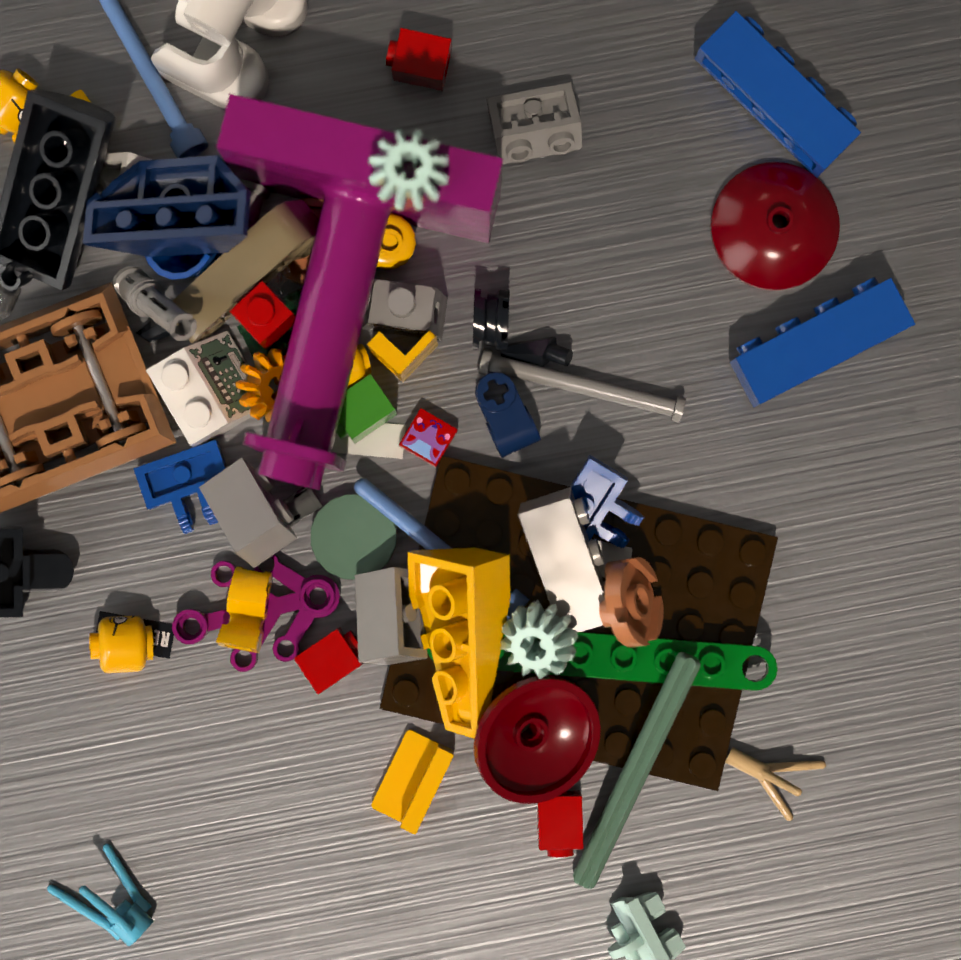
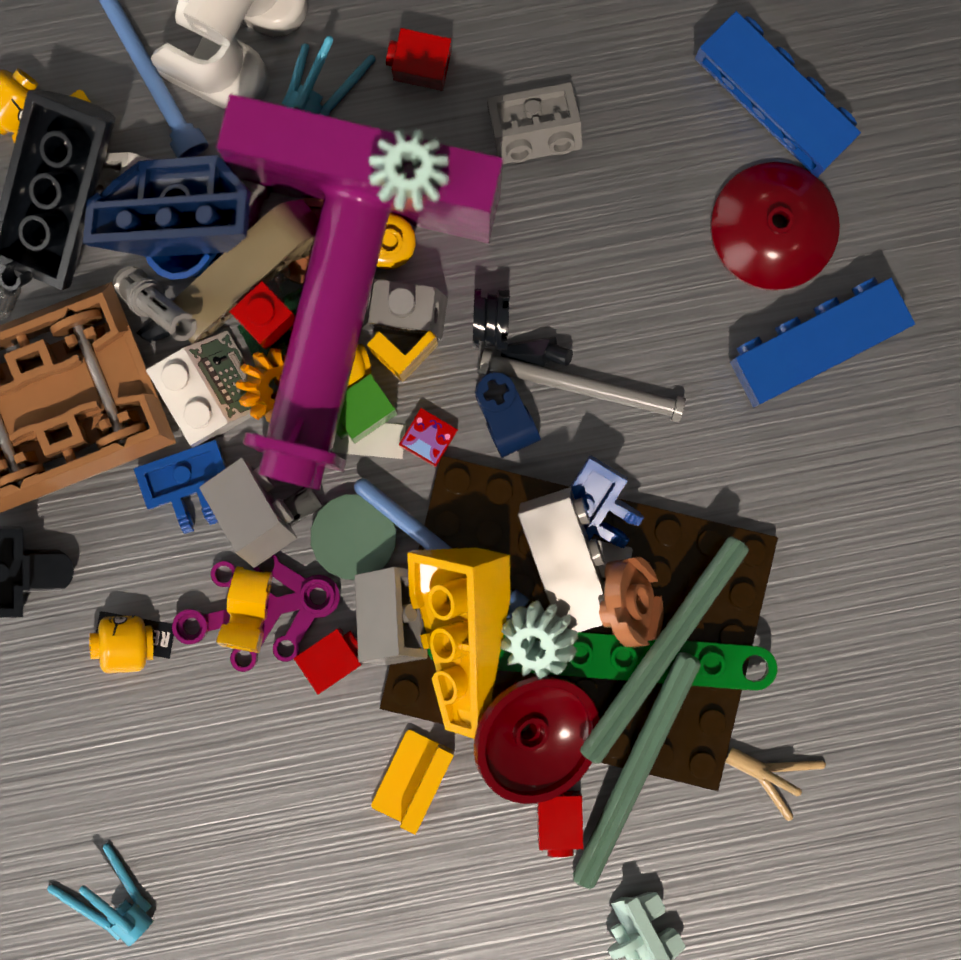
(303, 97): none -> medium azure plant
(664, 650): none -> sand green axle

